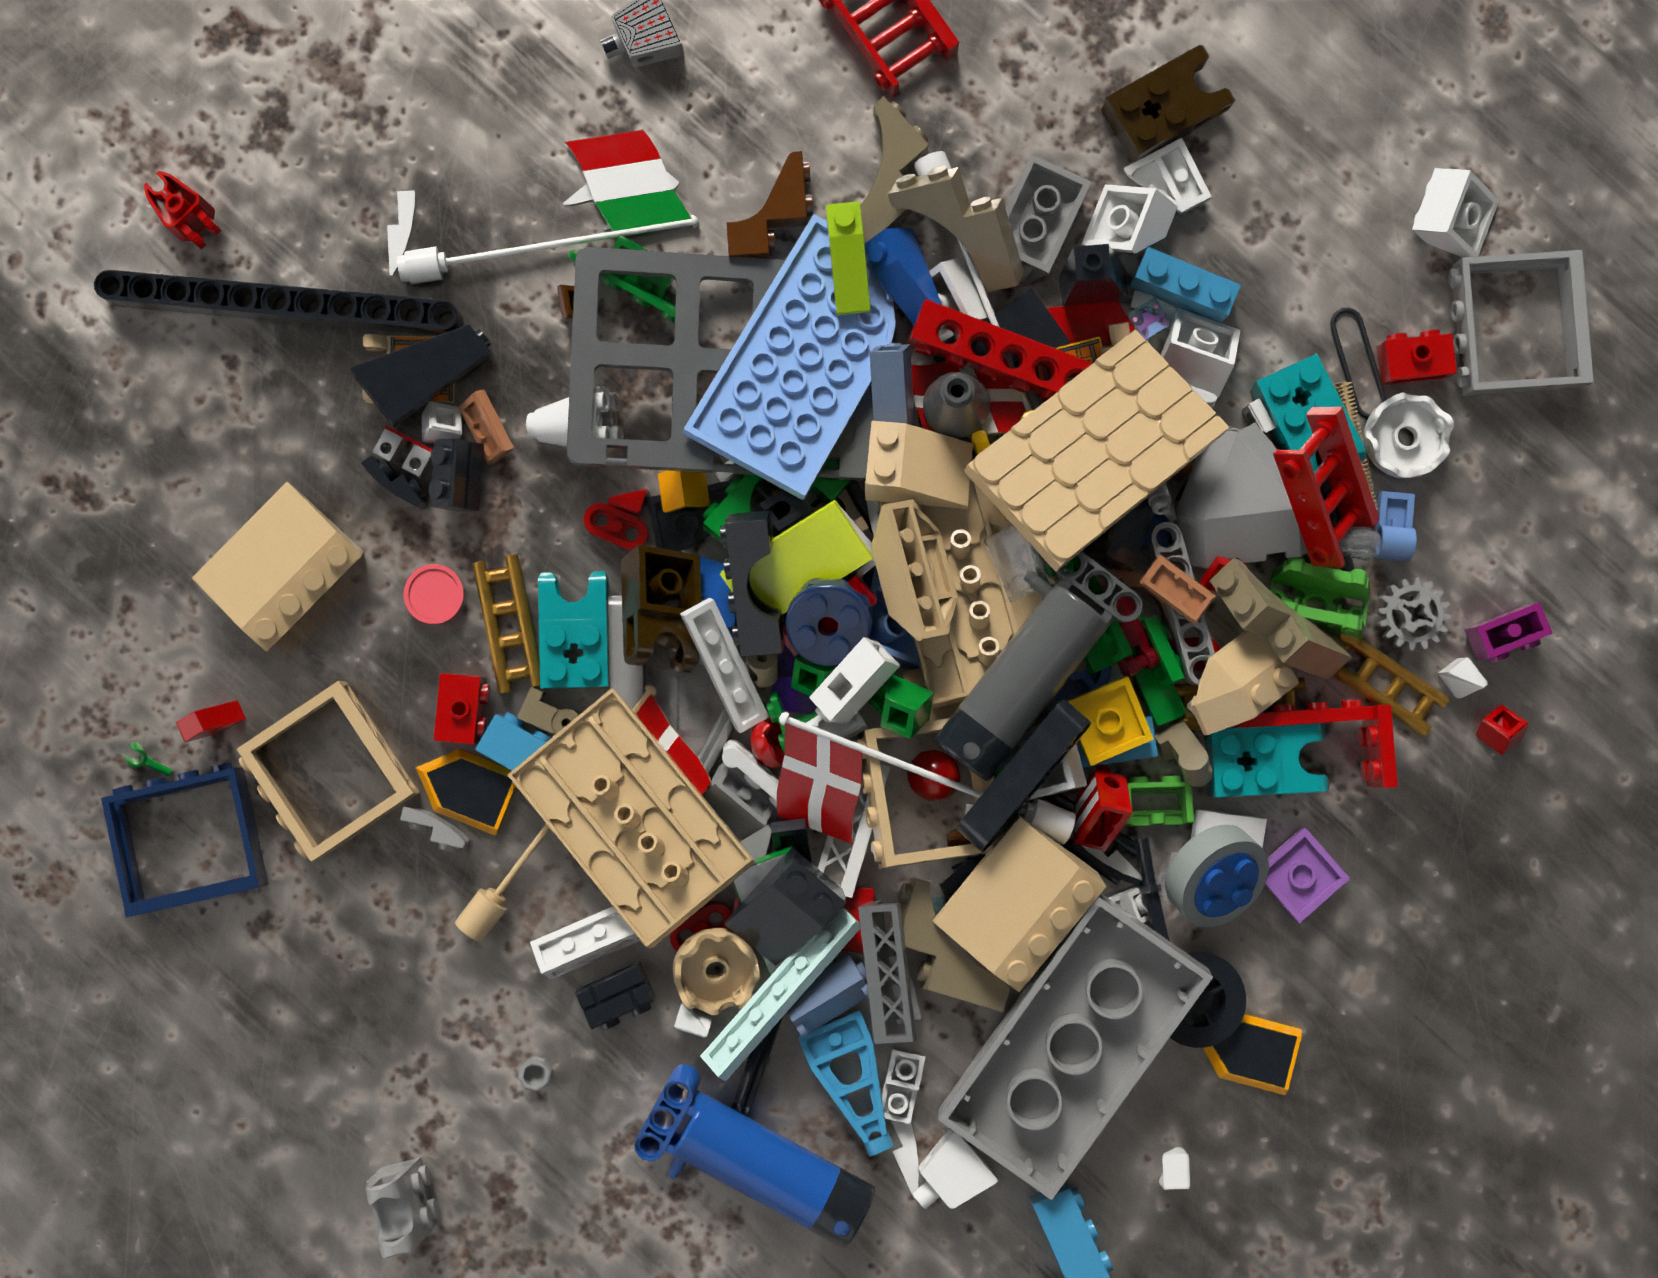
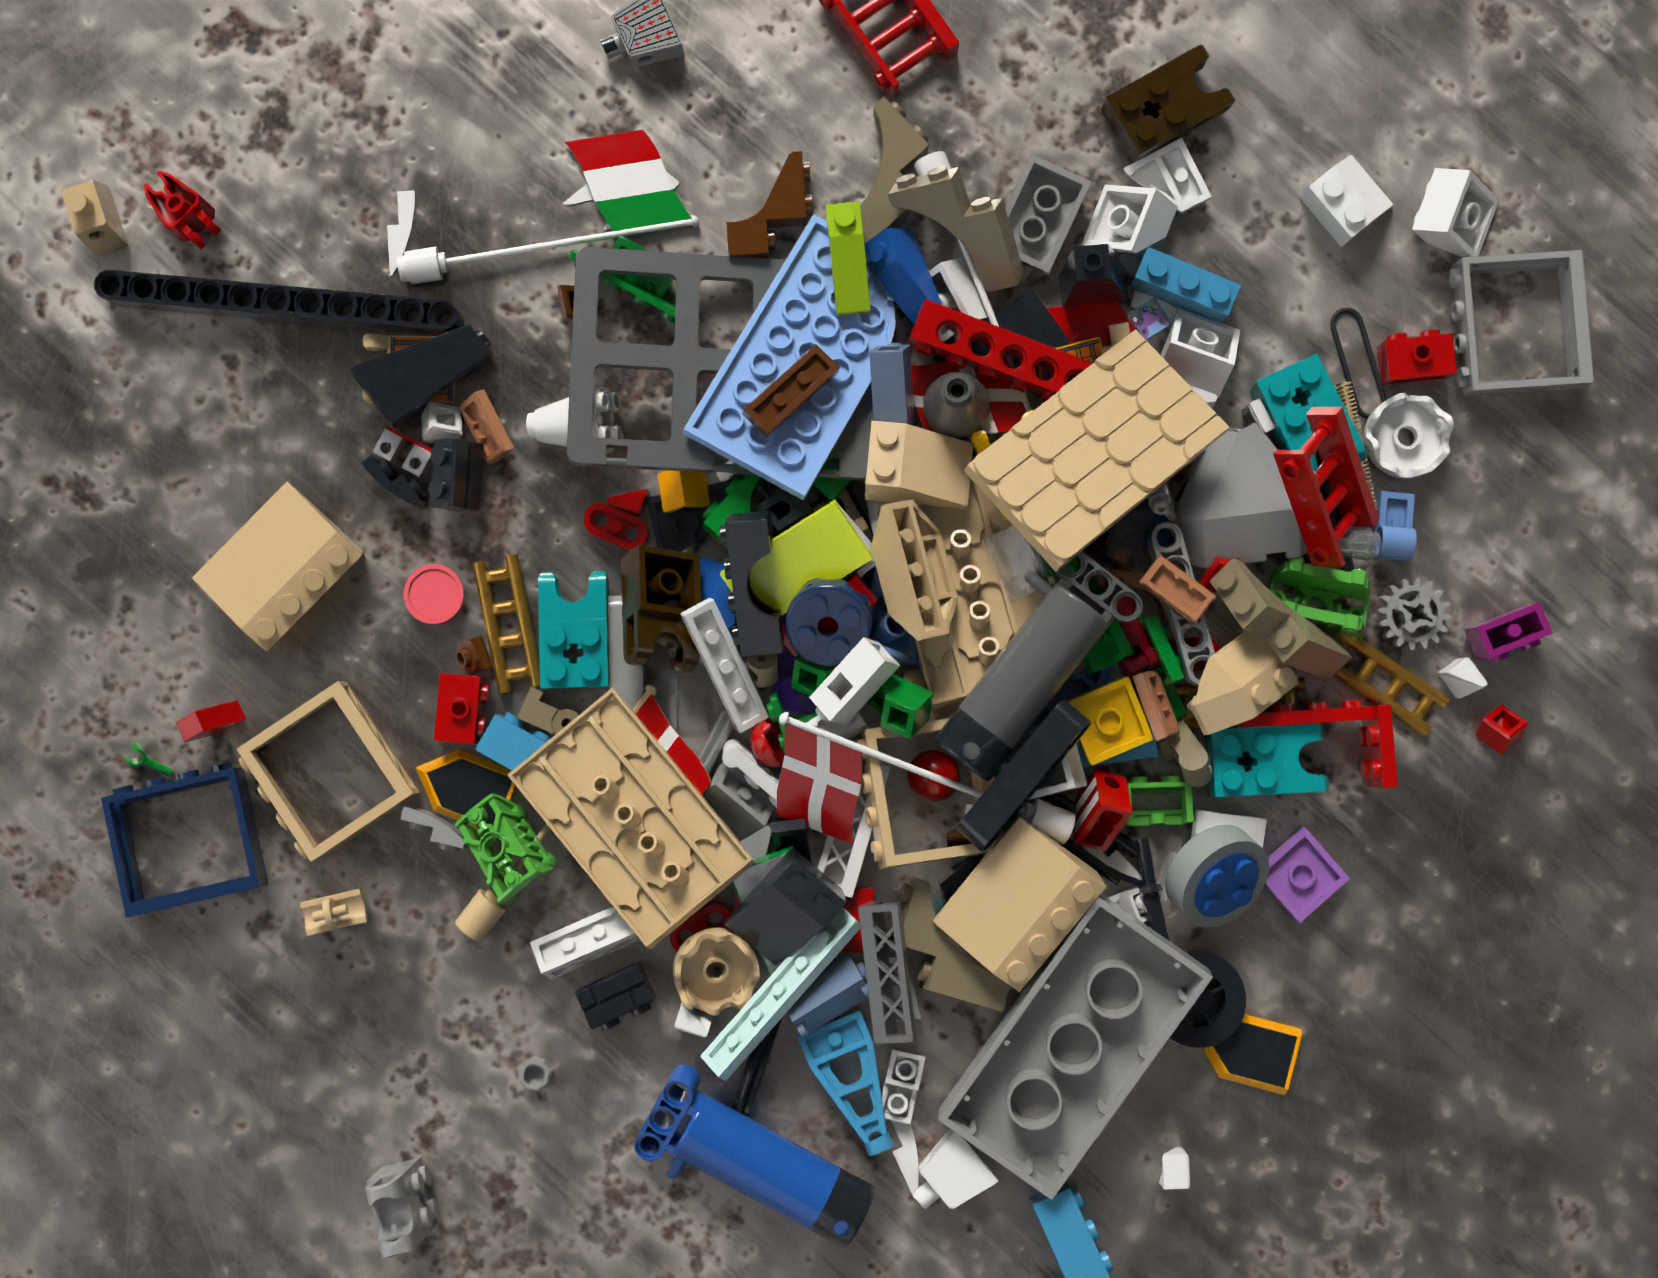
(91, 211): none -> tan torso
(334, 911): none -> tan hips
(473, 655): none -> reddish brown plate
(516, 840): none -> bright green piece
(791, 391): none -> reddish brown plate
(1156, 704): none -> nougat plate
(1345, 200): none -> white slope

